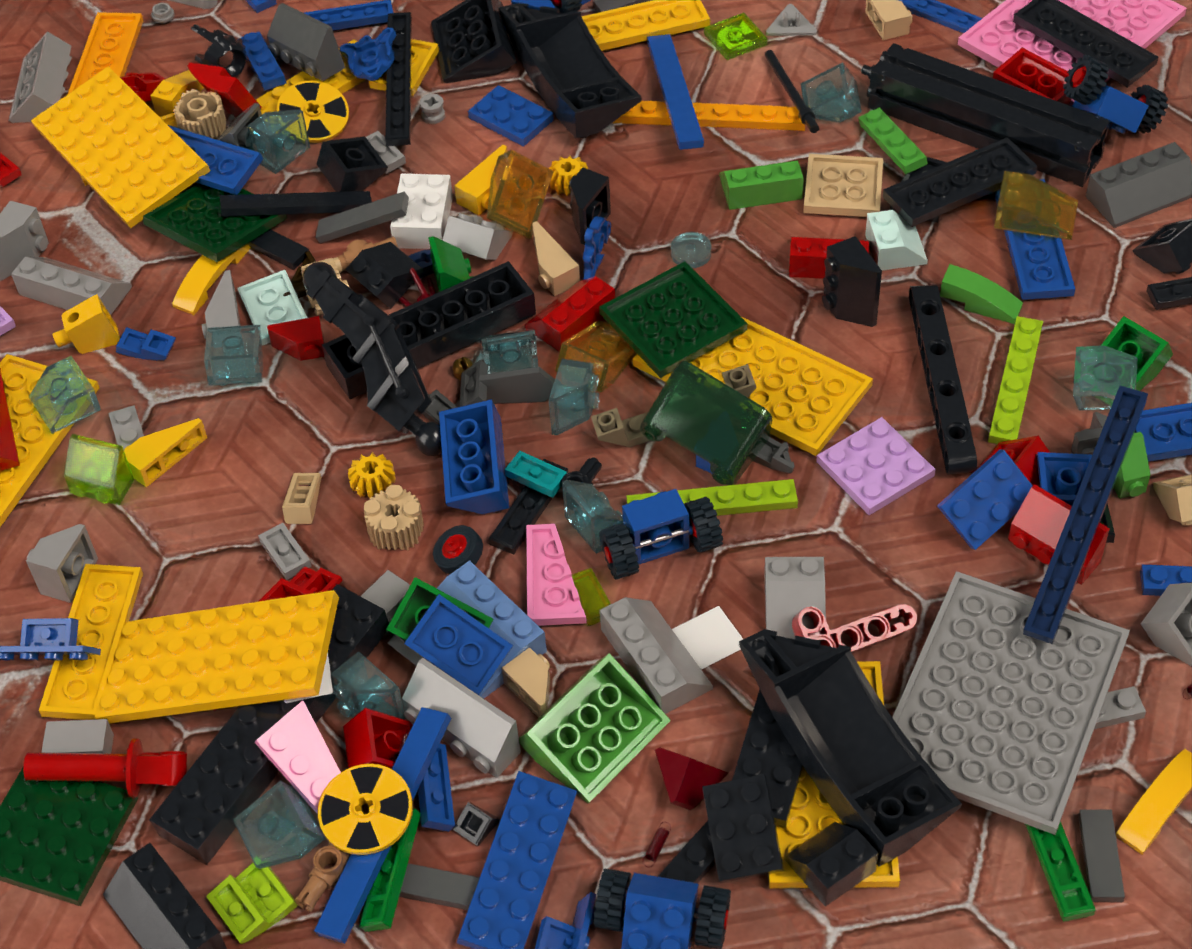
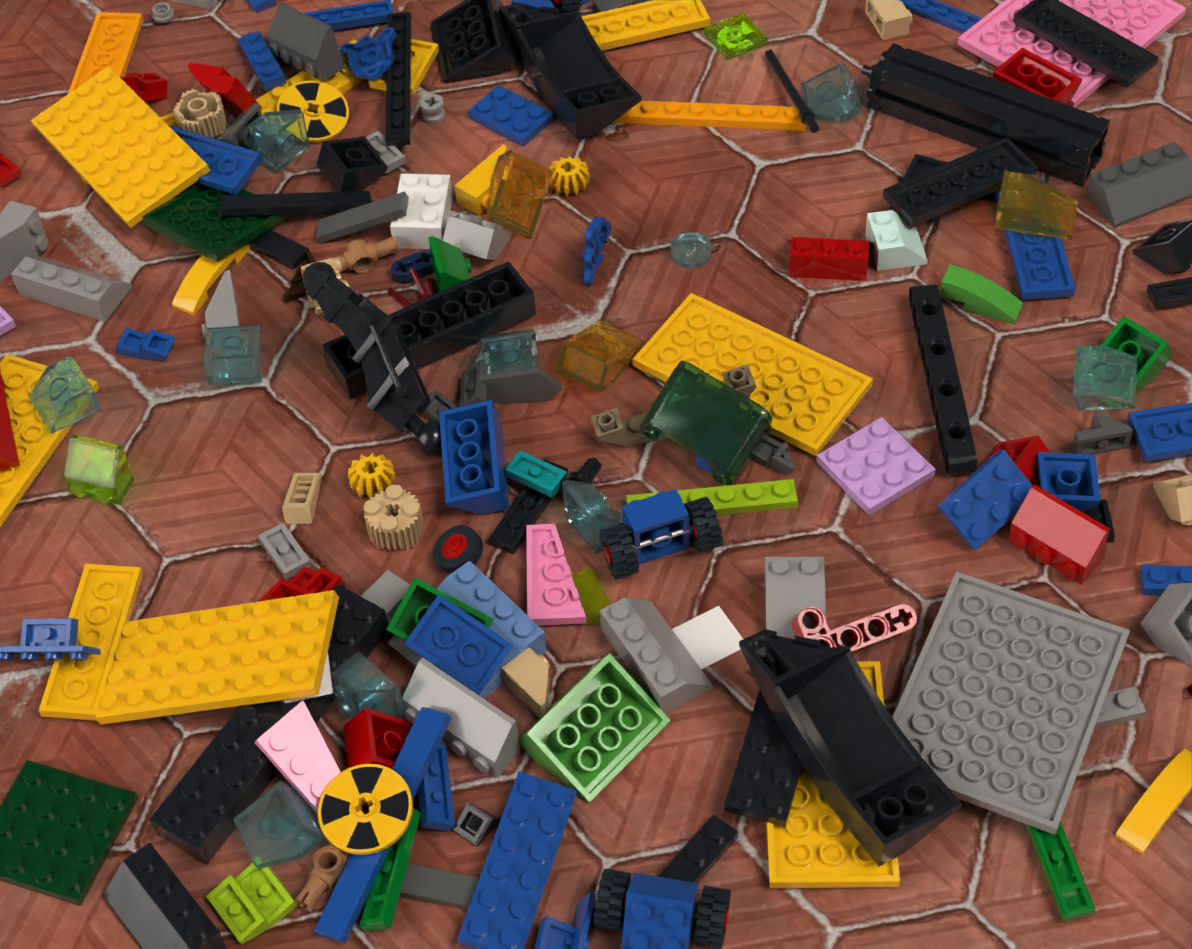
(41, 78): light grey slope -> none
(60, 561): light grey slope -> none
(78, 736): light grey brick -> none
(88, 327): yellow torso -> none
(126, 426): light grey plate -> none
(133, 768): red piece -> none
(159, 451): yellow slope -> none
(171, 90): yellow slope -> none
(221, 45): black piece -> none
(267, 303): light aqua tile -> none
(298, 338): red slope -> none
(384, 272): black slope -> none
(458, 364): pearl gold hinge -> none
(556, 267): tan slope -> none
(571, 311): red slope -> none
(572, 395): clear light blue slope -> none
(588, 199): black slope -> none
(657, 844): dark red piece -> none
(673, 318): dark green plate -> none
(675, 92): blue tile -> none
(686, 777): dark red slope -> none
(742, 828): black plate -> none
(762, 185): bright green slope -> none
(791, 23): light grey piece -> none
(833, 861): black slope -> none
(843, 185): tan plate -> none
(851, 283): black slope -> none
(892, 140): bright green plate -> none
(1015, 380): lime plate -> none
(1085, 515): dark blue plate -> none
(1101, 856): dark grey tile -> none
(1125, 112): brick -> none
(1135, 470): bright green slope -> none

